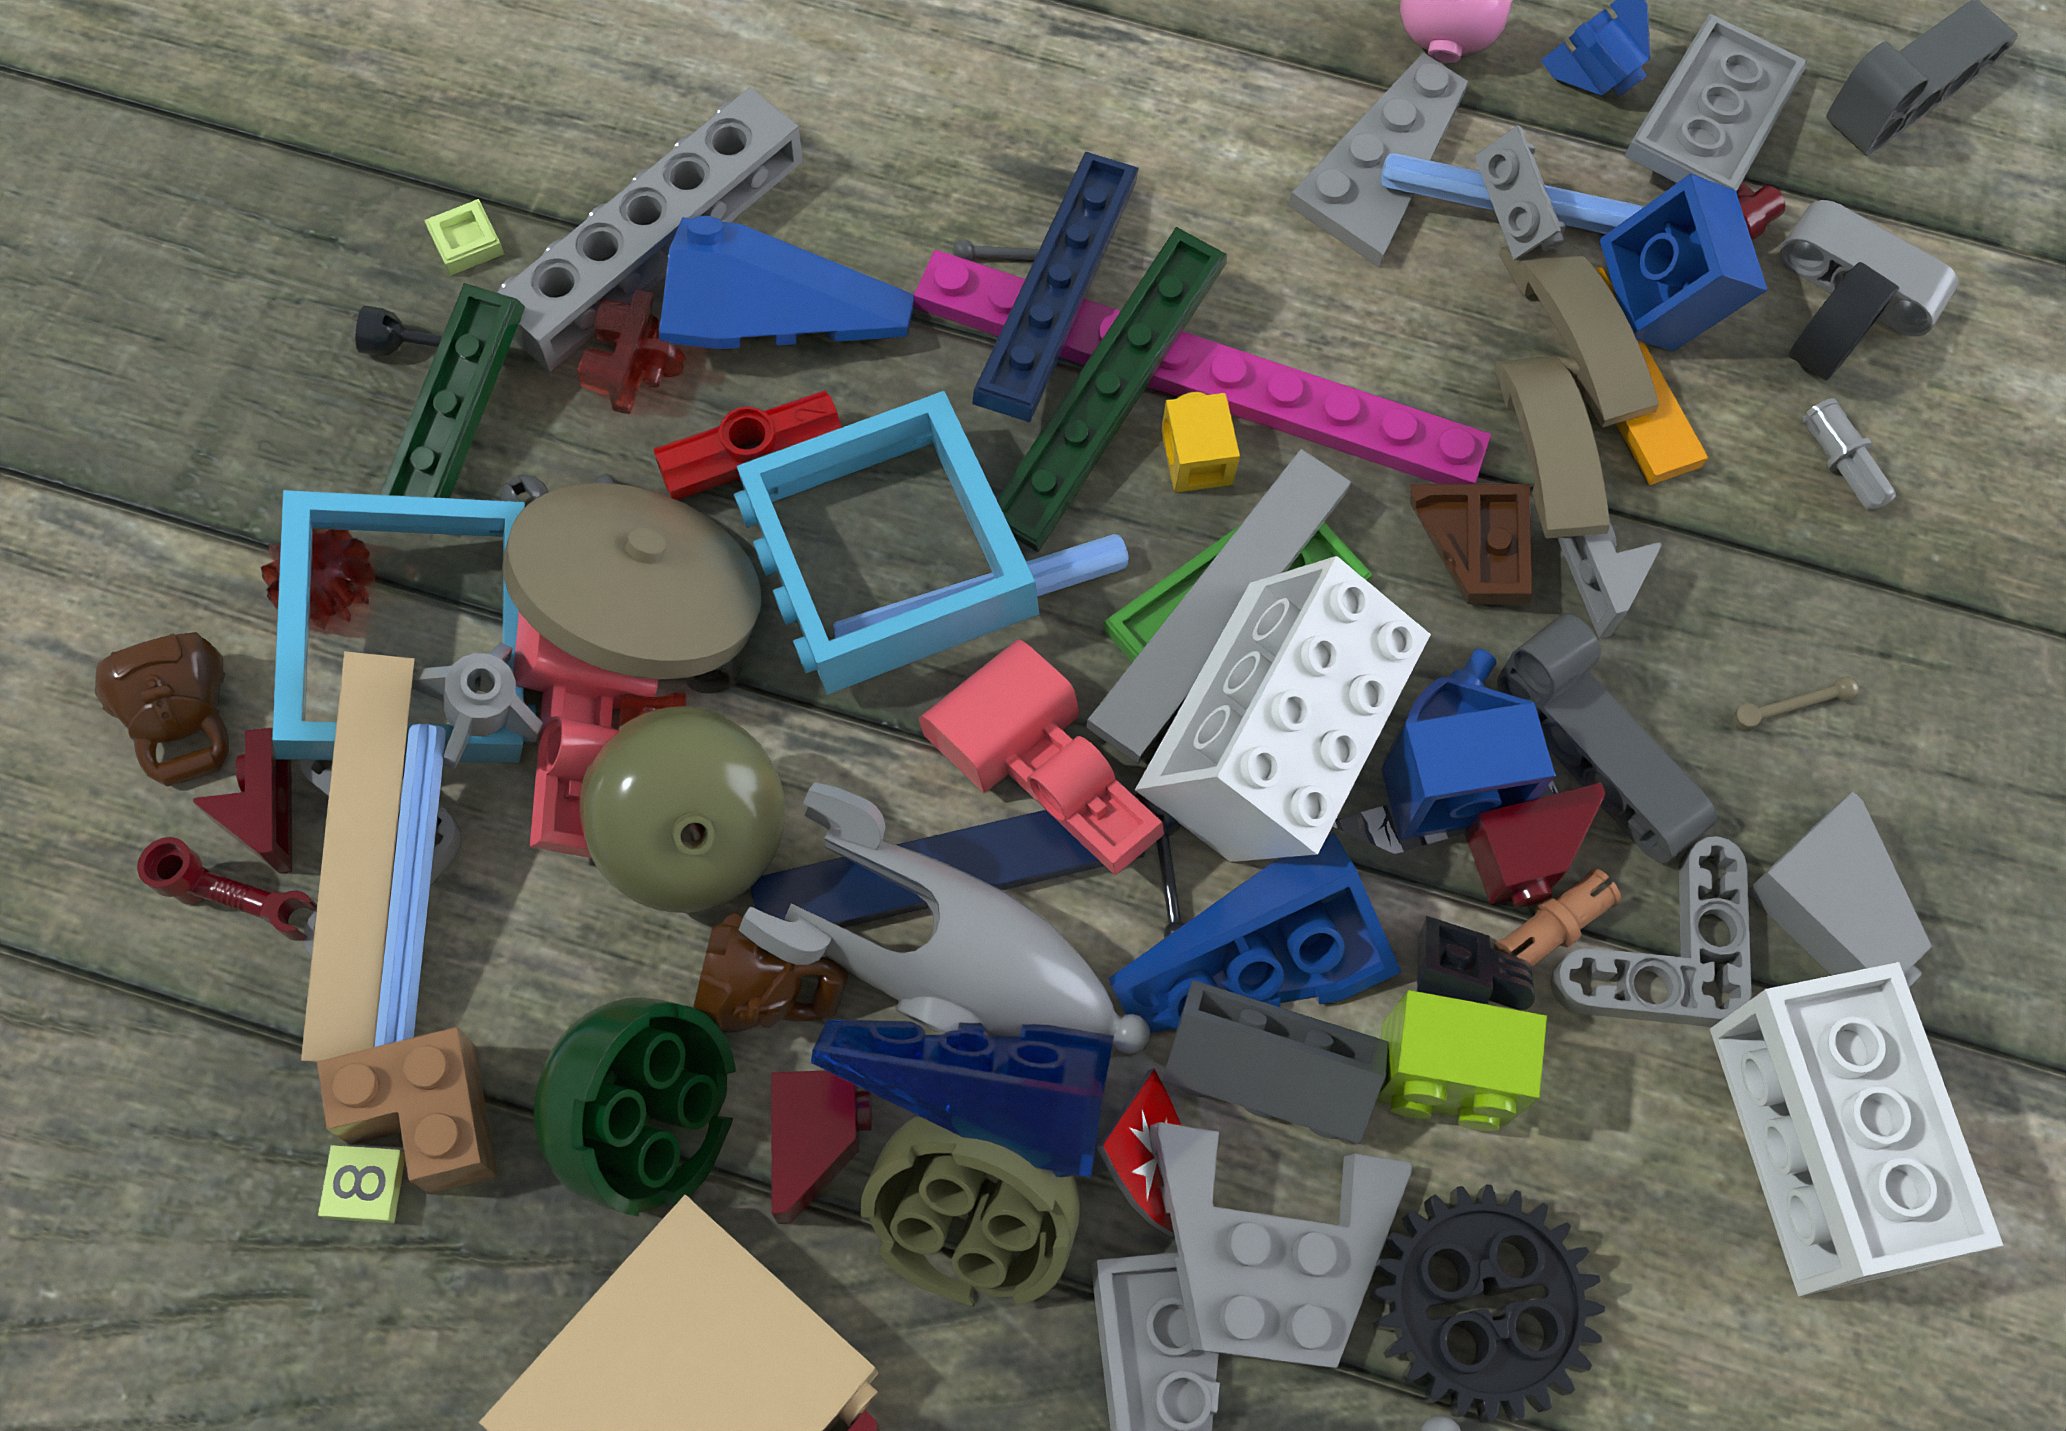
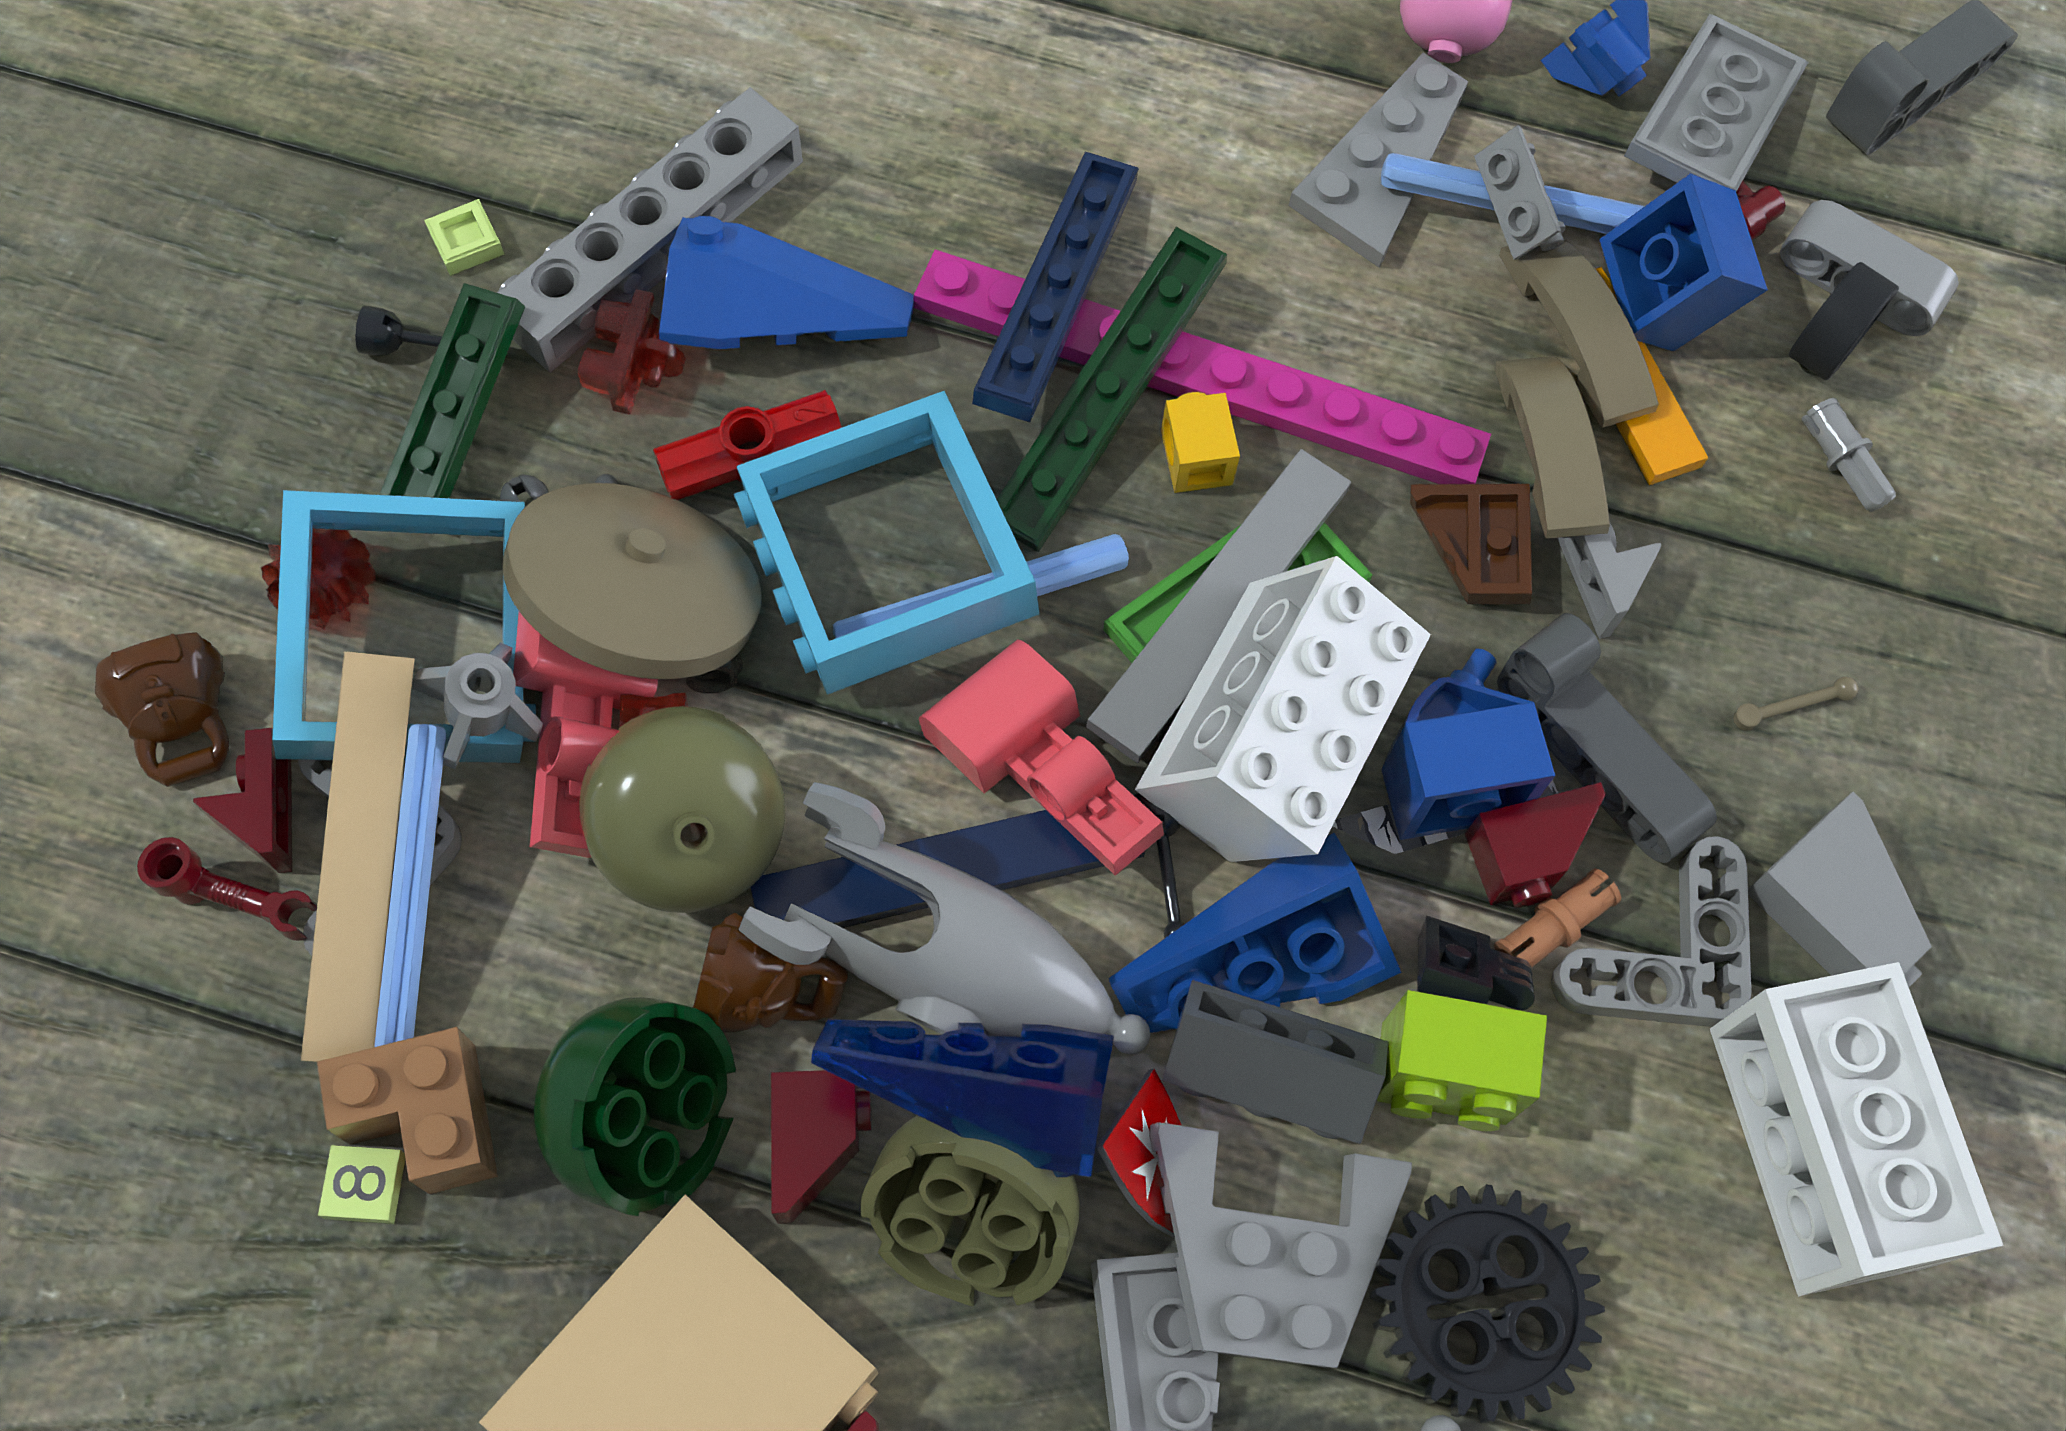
(966, 250): dark grey hinge -> none

